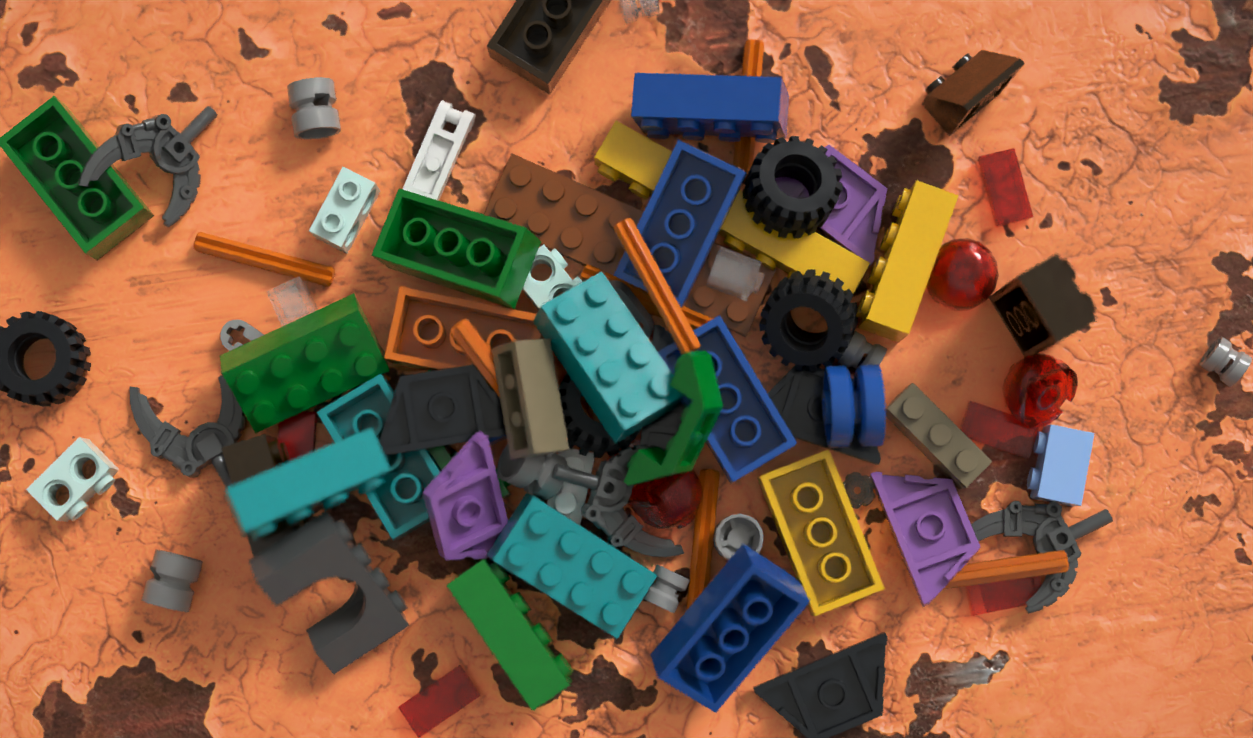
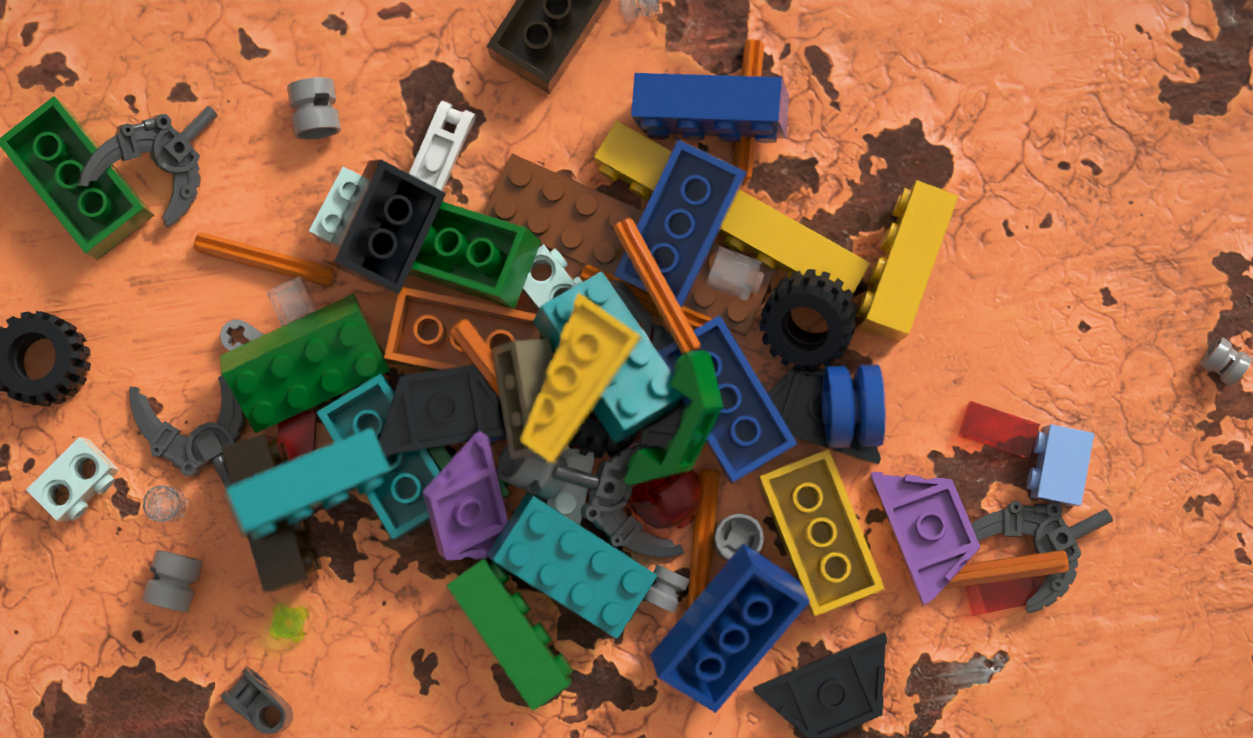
(159, 507): none -> clear wheel
(252, 698): none -> dark grey piece
(279, 627): none -> clear neon green plate
(325, 551): dark grey arch -> none
(384, 226): none -> black slope
(439, 701): clear red tile -> none
(585, 364): none -> yellow wing
(803, 163): black tyre -> none
(856, 350): light grey wheel -> none
(858, 211): medium lavender wing -> none
(866, 485): clear smoke plate -> none
(937, 436): dark tan brick -> none
(963, 275): clear red cylinder -> none
(970, 87): dark brown slope -> none
(1005, 187): clear red tile -> none
(1038, 388): clear red cylinder -> none
(1044, 305): dark brown brick -> none

